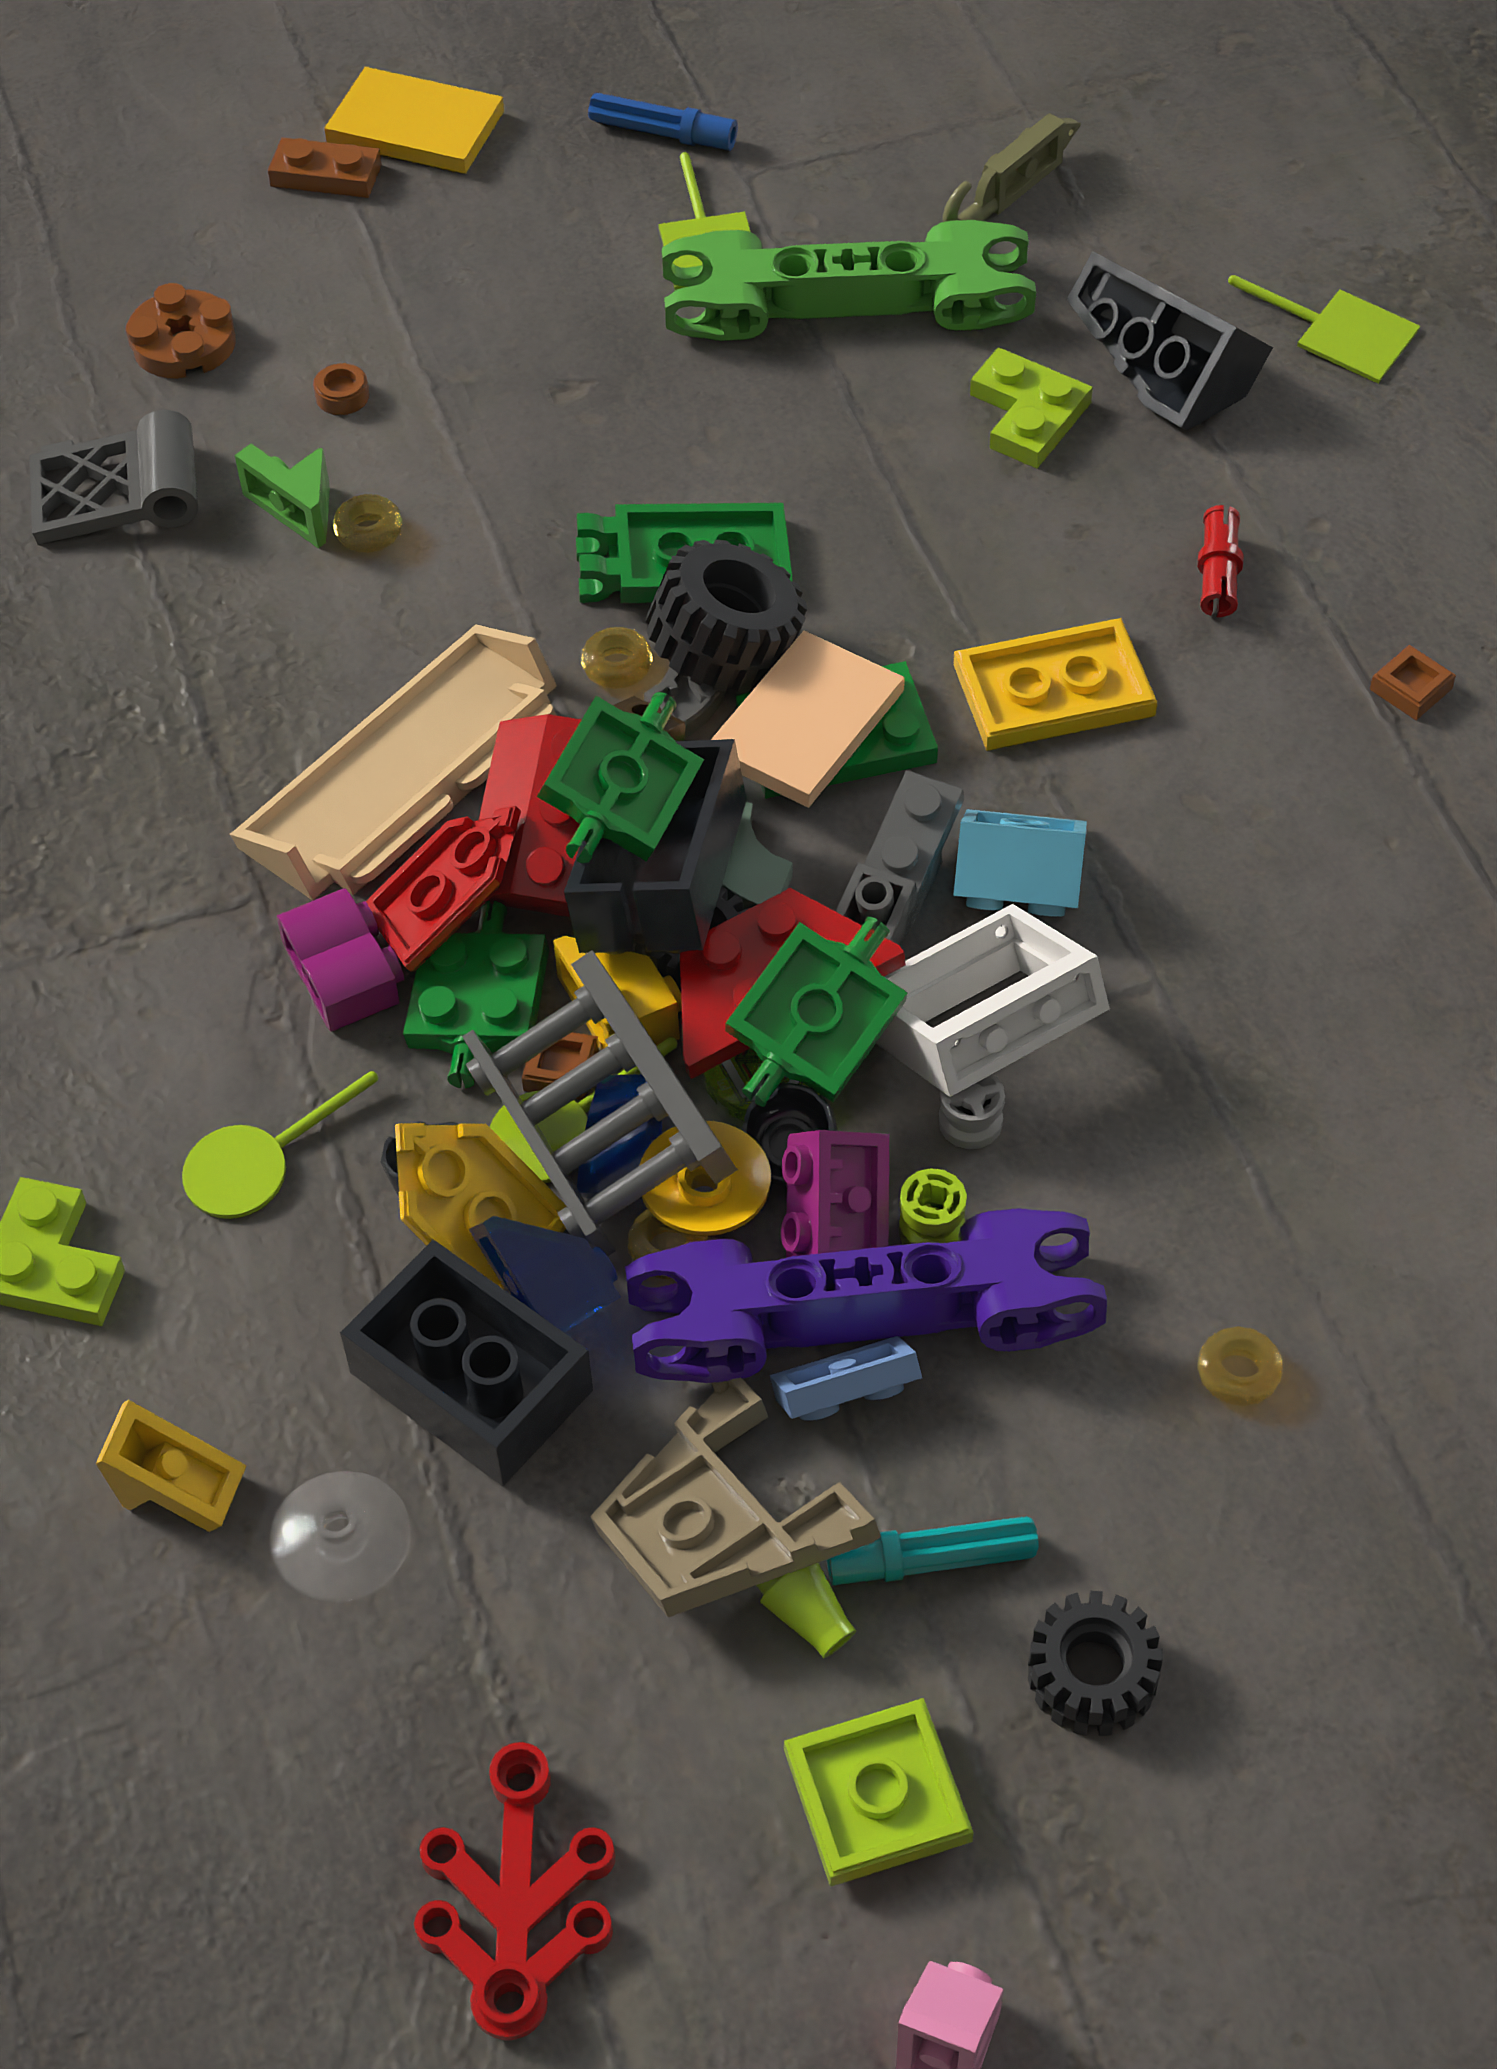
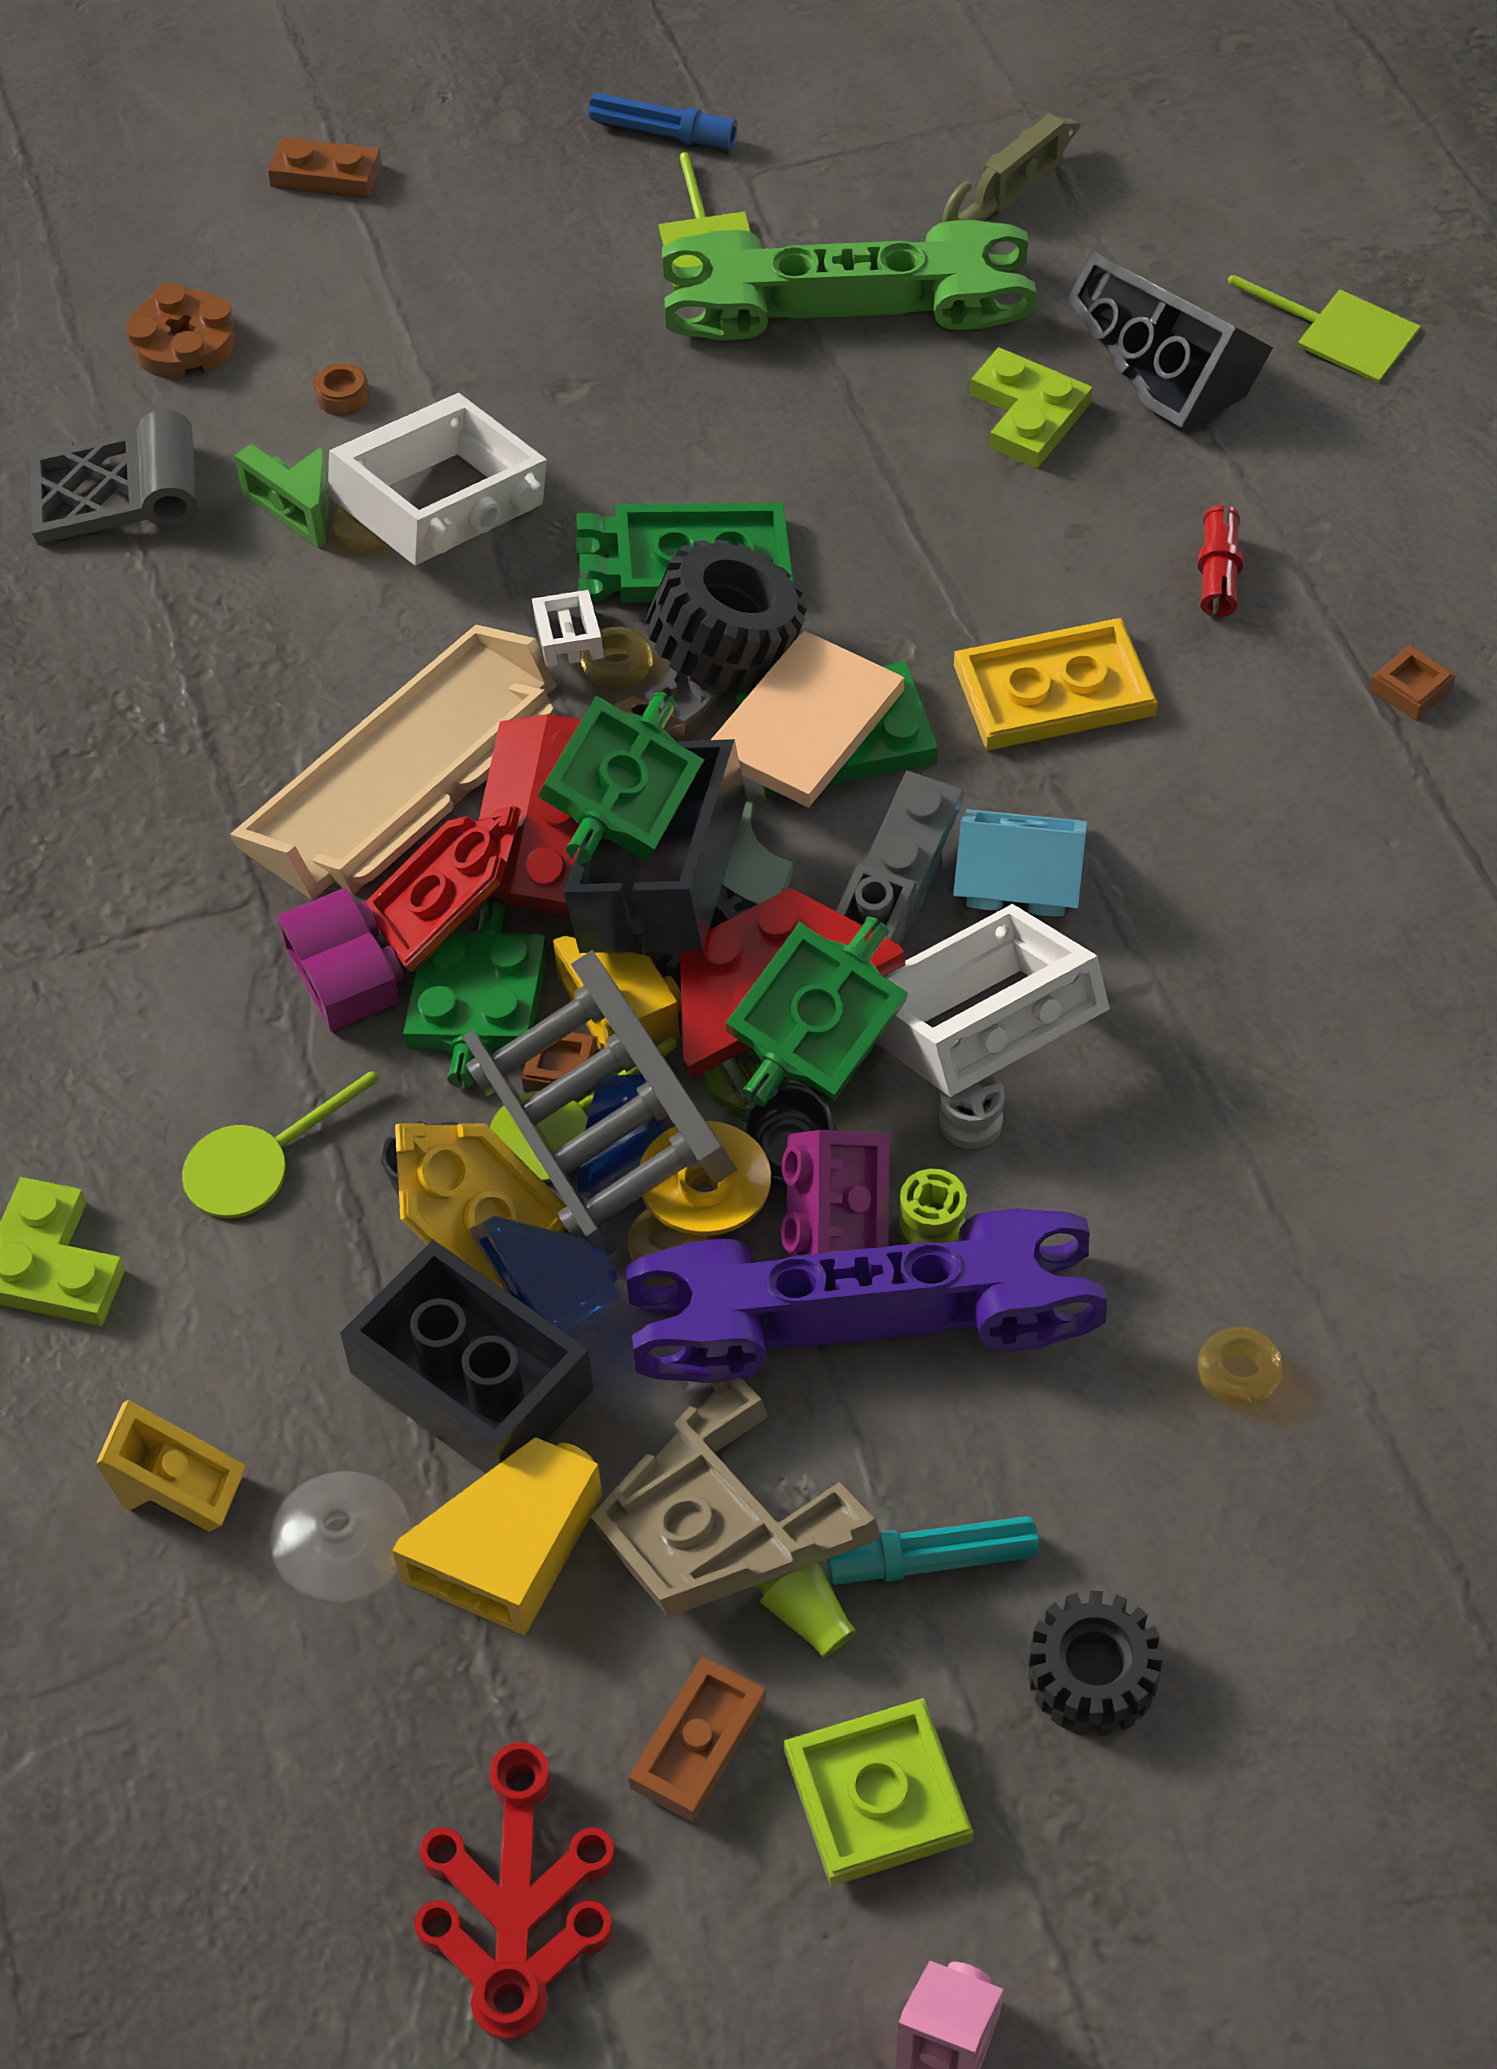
(371, 463): none -> white window
(415, 119): yellow tile -> none
(505, 1534): none -> yellow slope
(569, 643): none -> white tile
(697, 1739): none -> dark orange plate
(867, 1371): medium blue plate -> none

